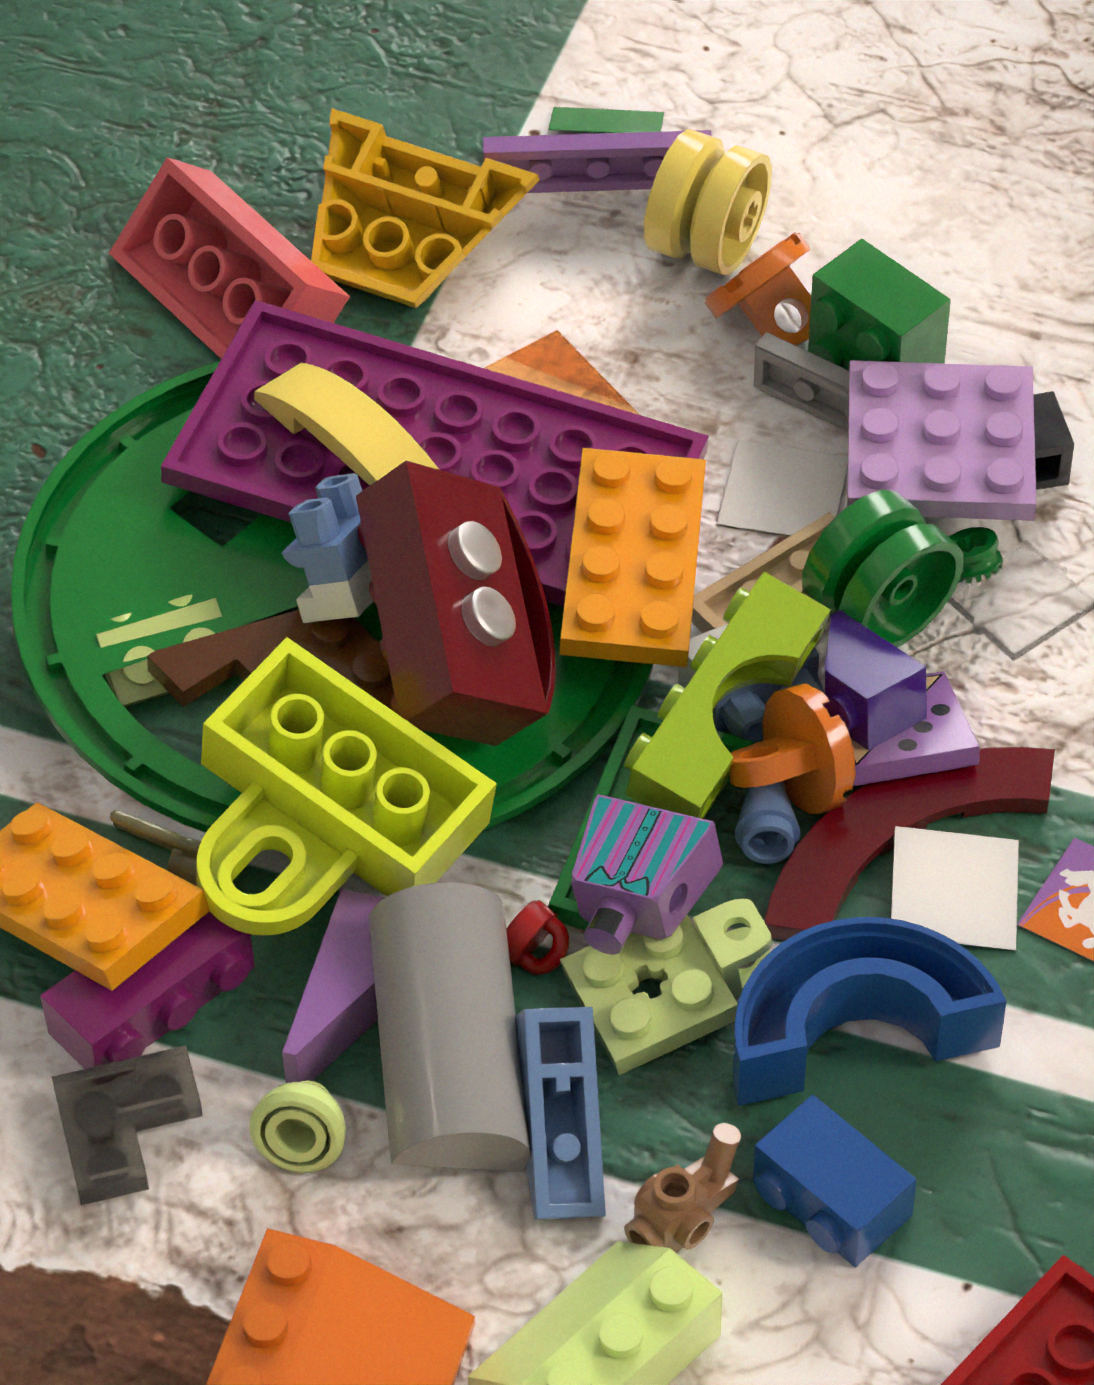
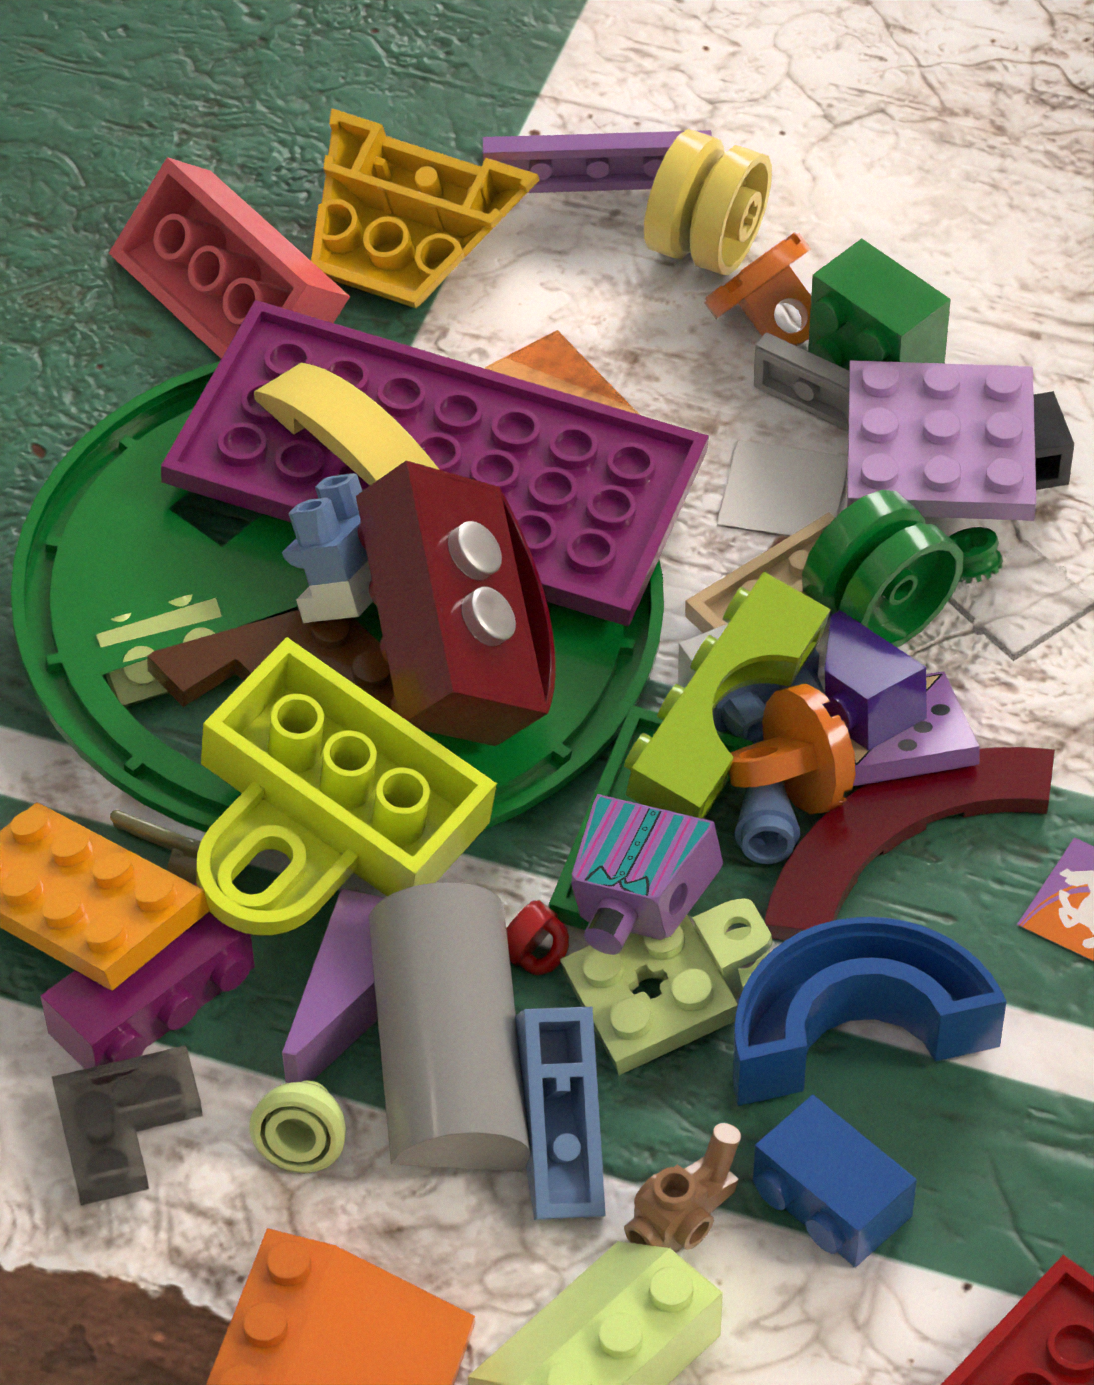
(605, 120): green sticker -> none
(633, 558): light orange plate -> none
(957, 885): white sticker -> none

